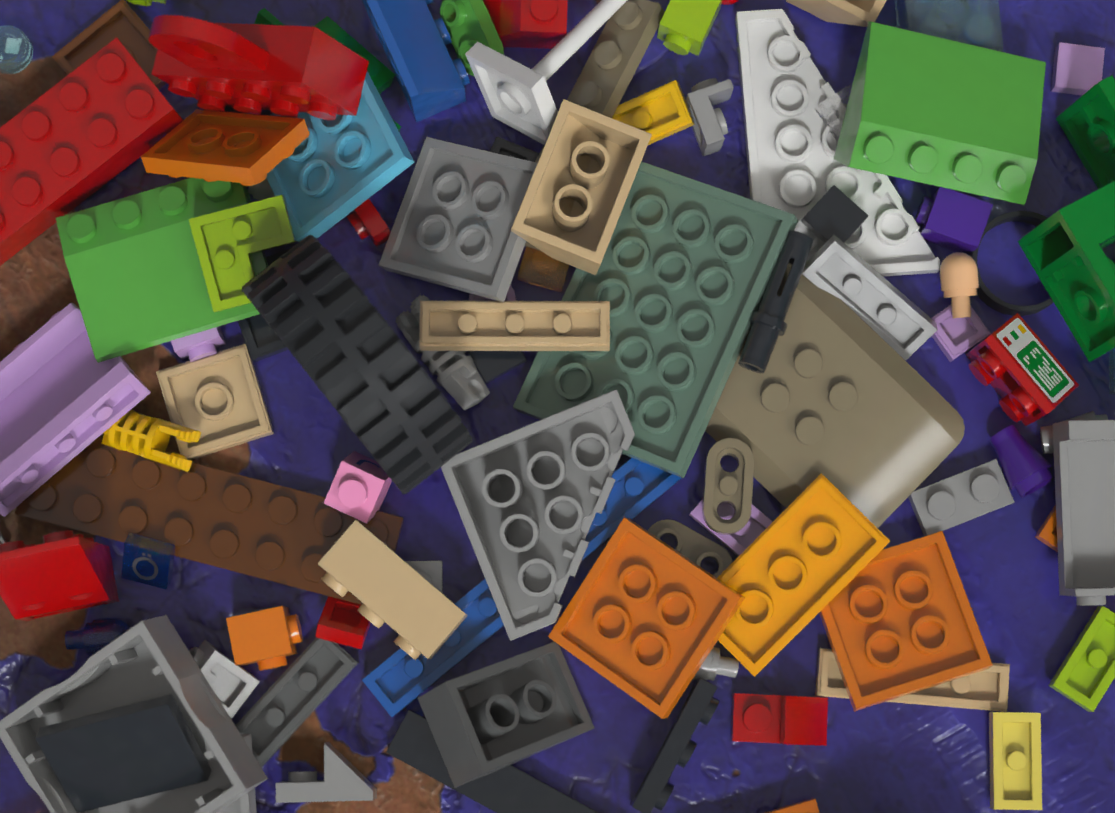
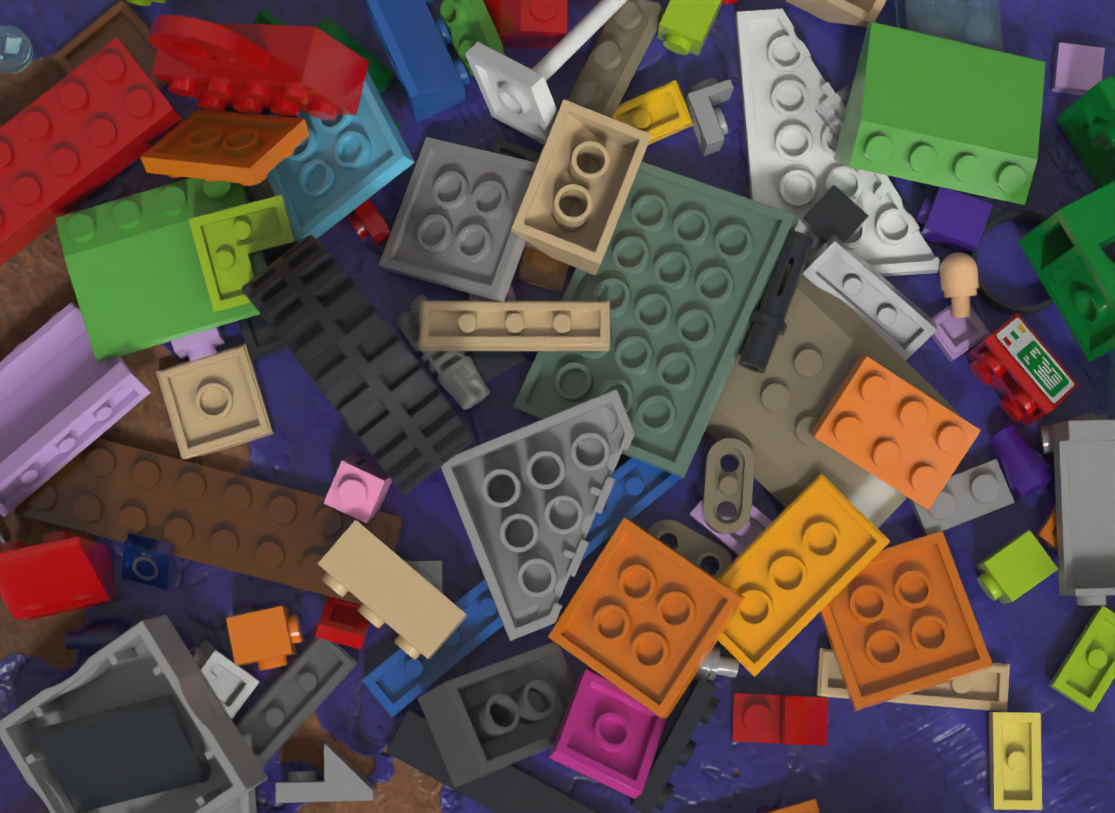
(150, 438): yellow hinge -> none
(608, 735): none -> dark pink plate
(894, 431): none -> orange plate
(1014, 568): none -> lime brick

